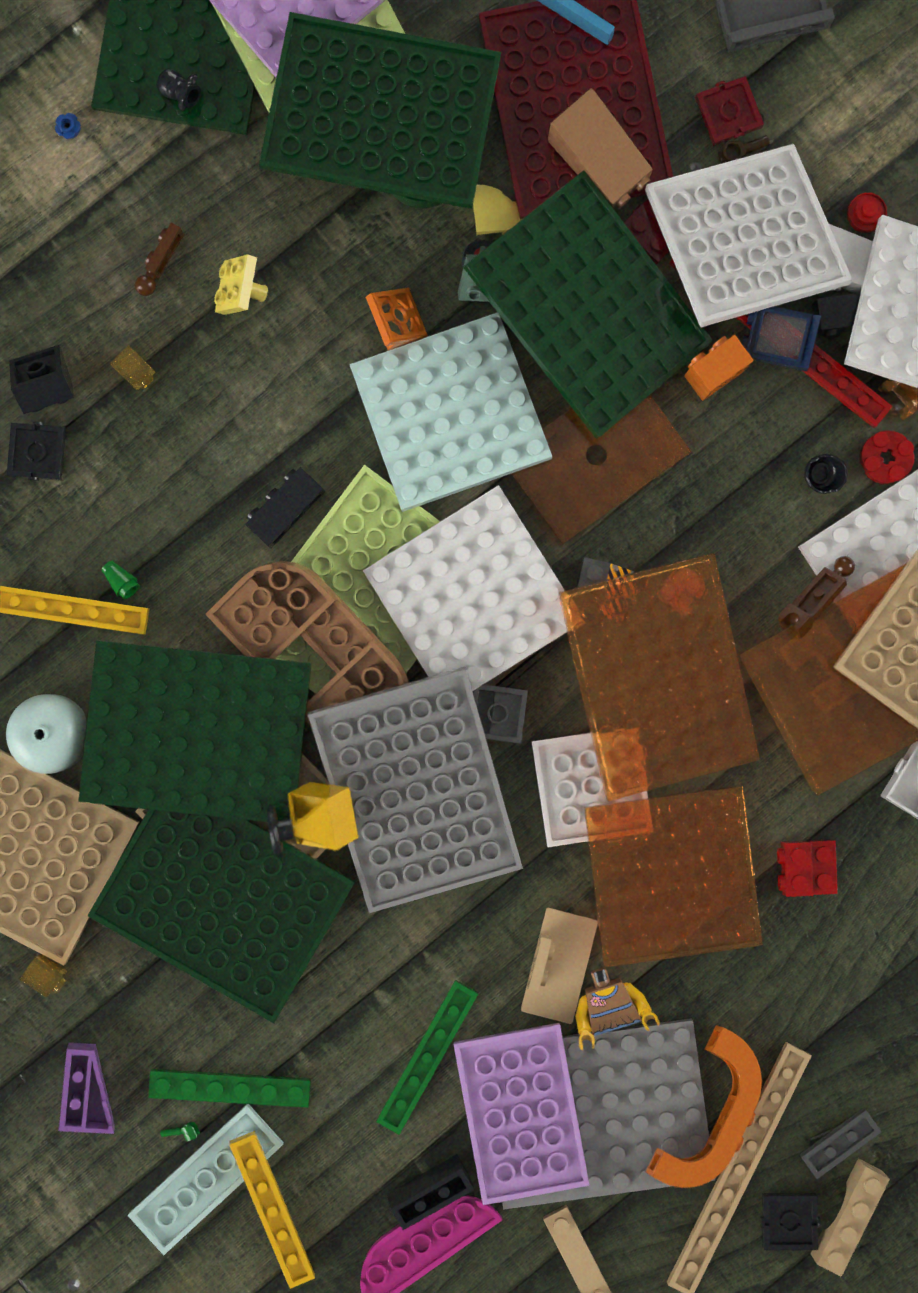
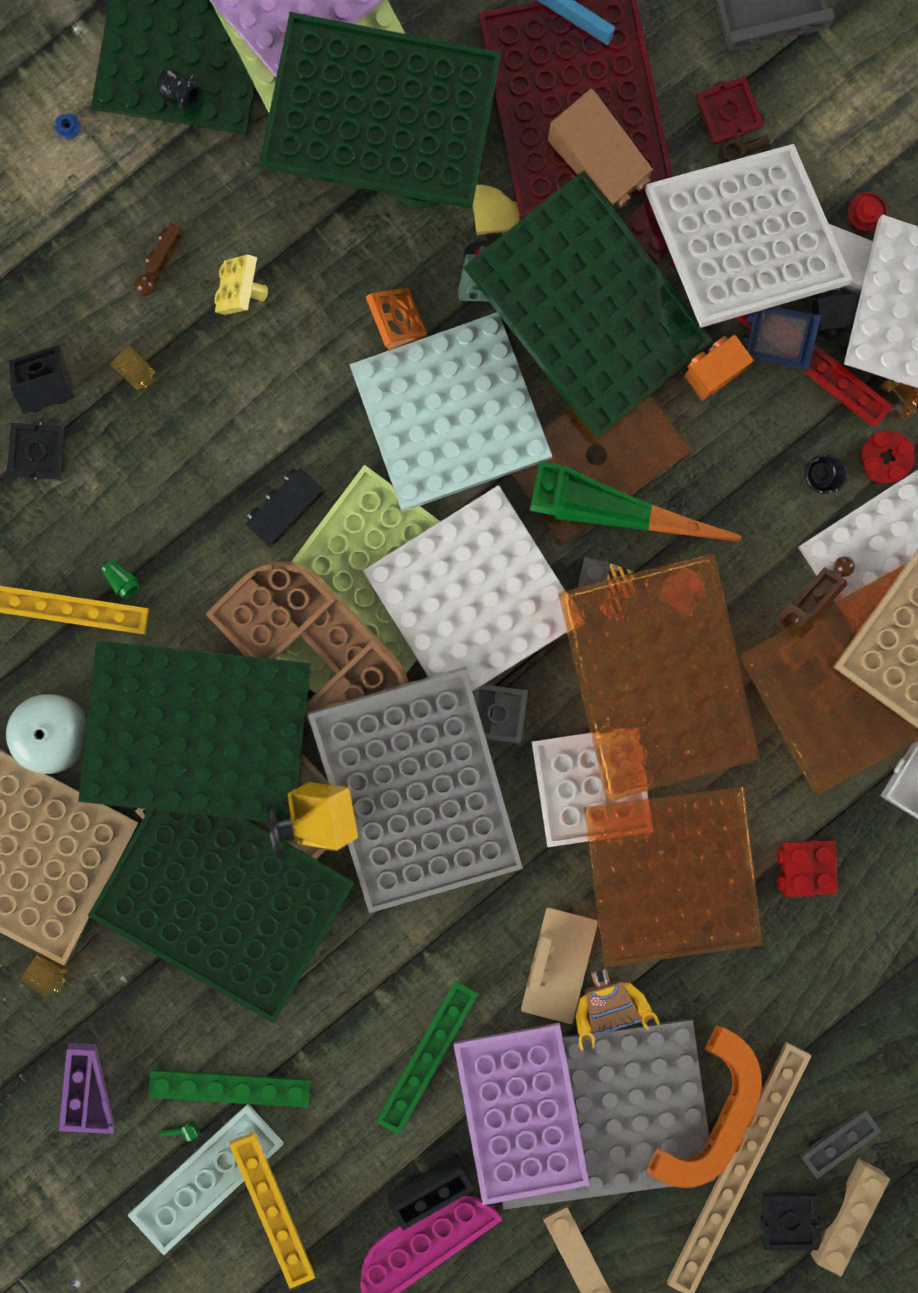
(582, 499): none -> green plate

